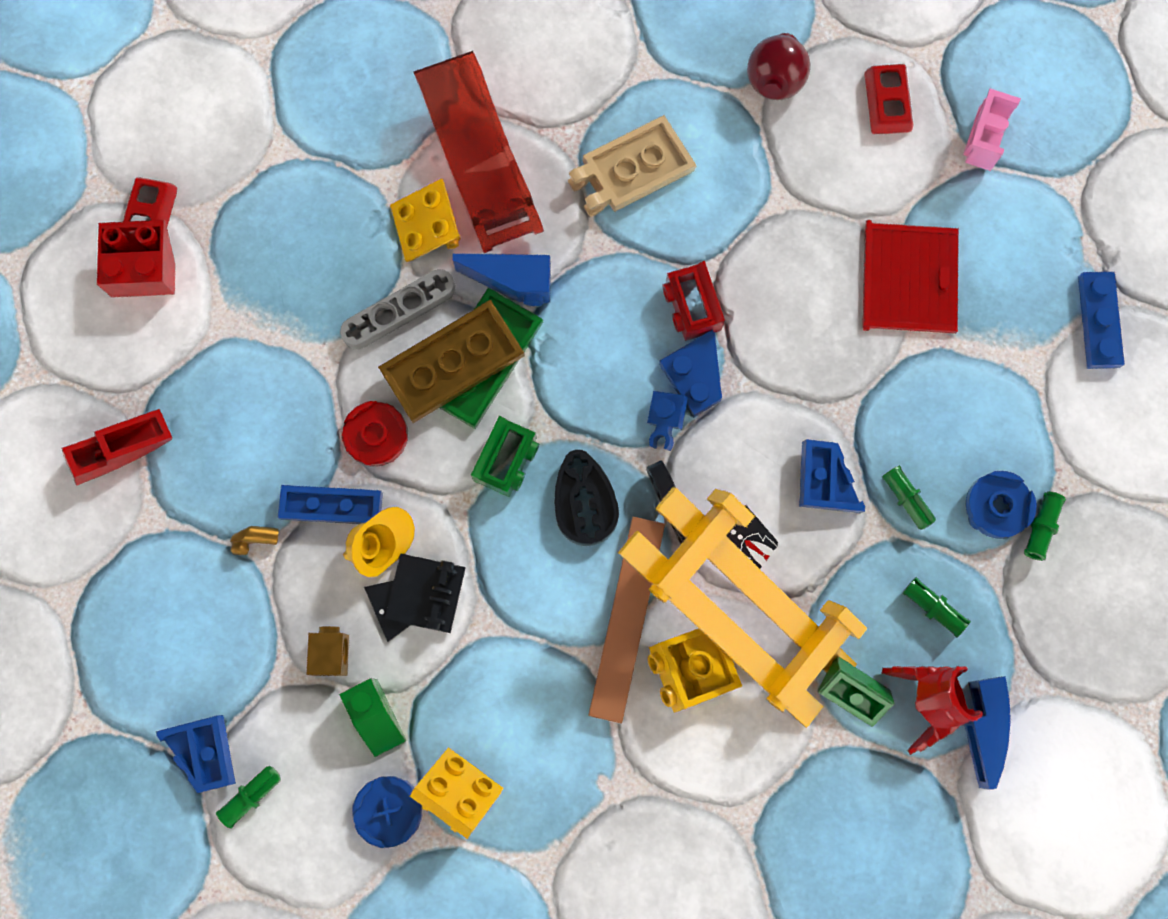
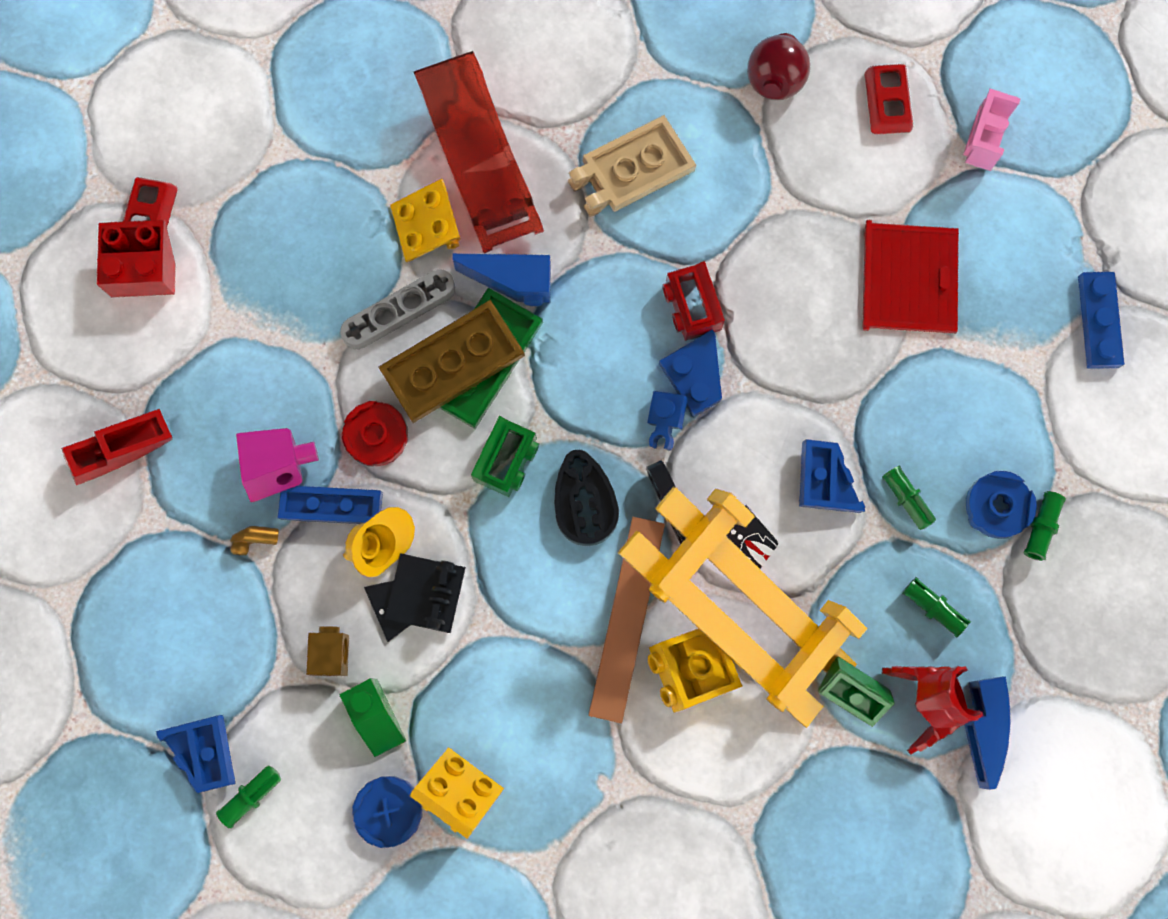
(272, 461): none -> dark pink torso

